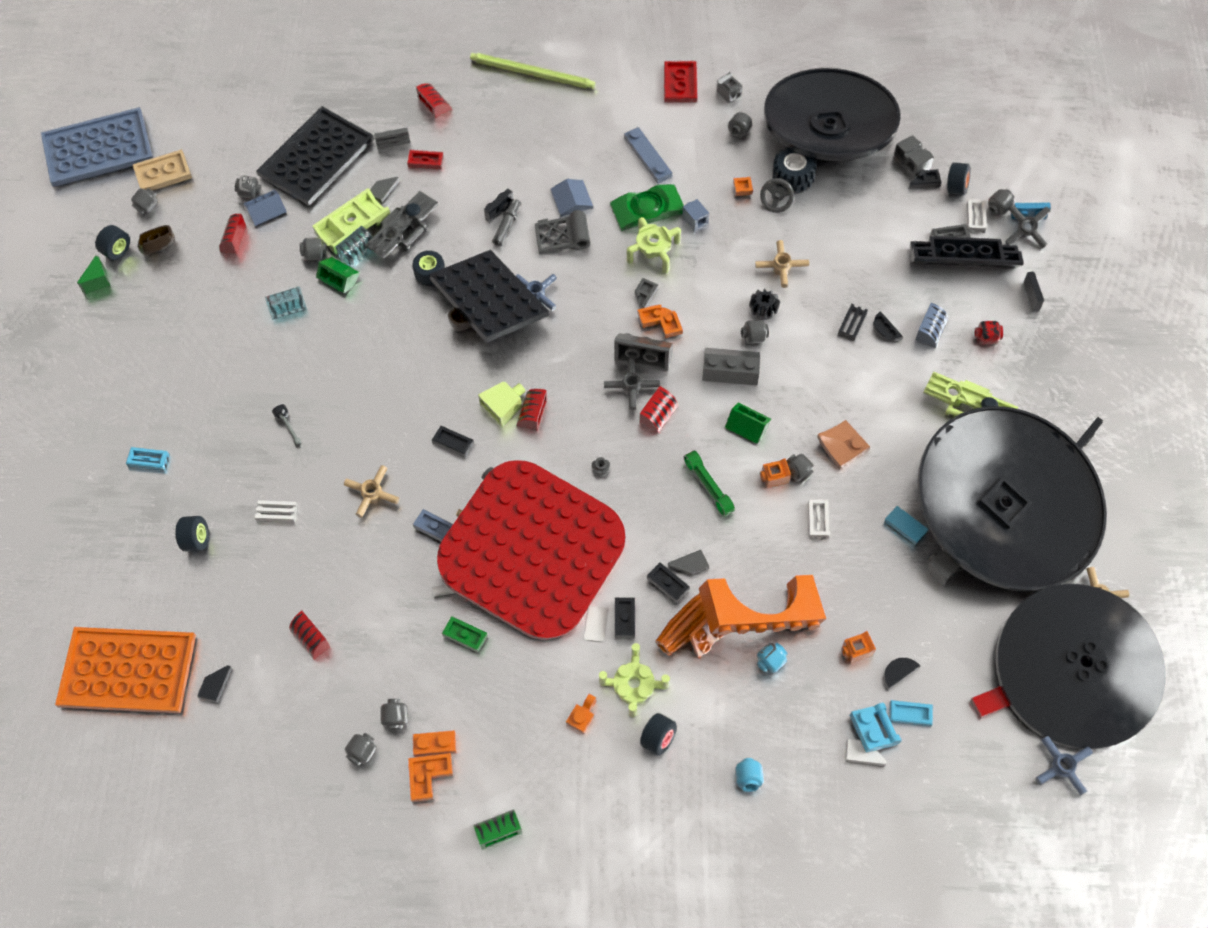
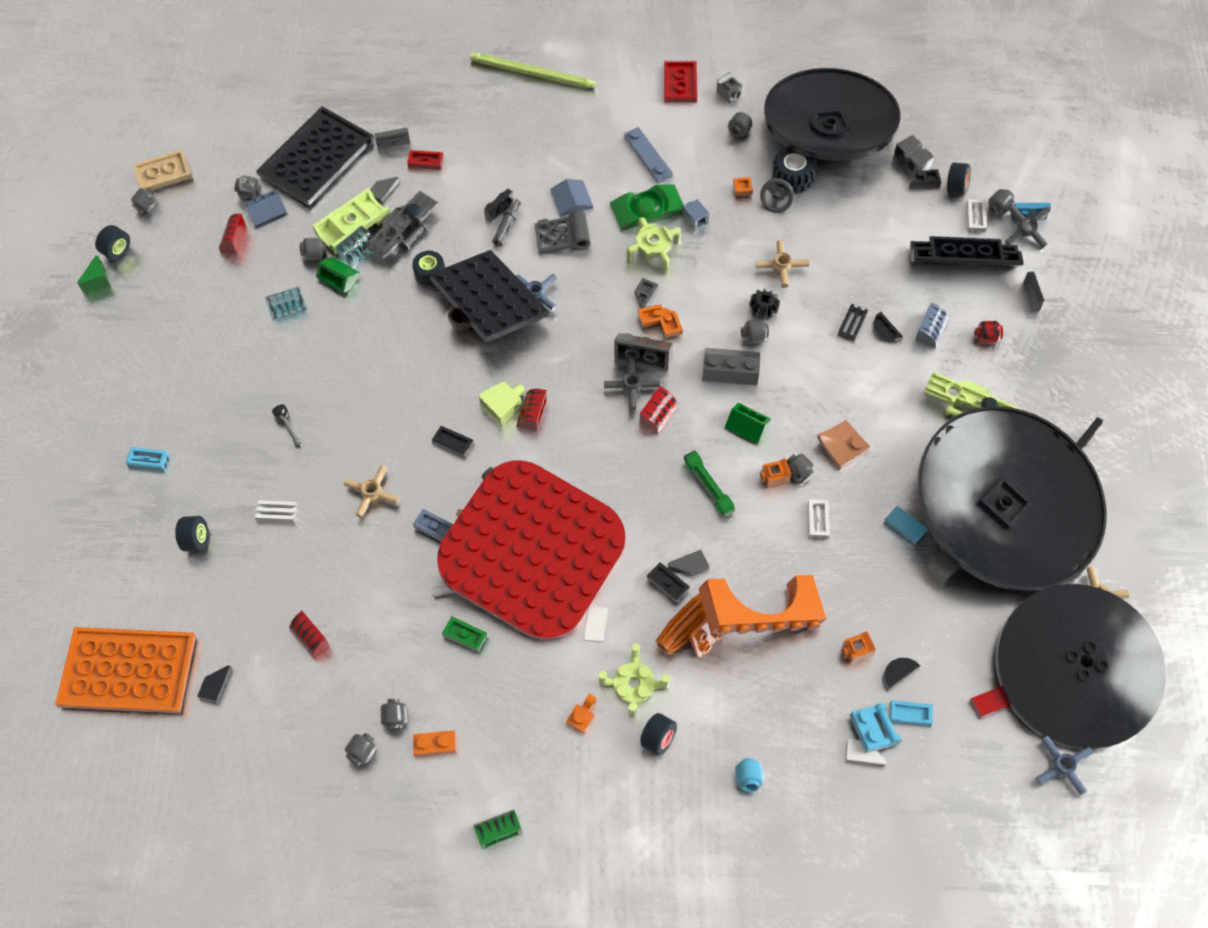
(96, 146): sand blue plate -> none
(155, 240): dark brown piece -> none
(422, 772): orange plate -> none
(432, 100): red brick -> none
(600, 470): dark grey plate -> none
(624, 617): black plate -> none
(771, 657): medium azure head -> none
(951, 231): dark grey tile -> none

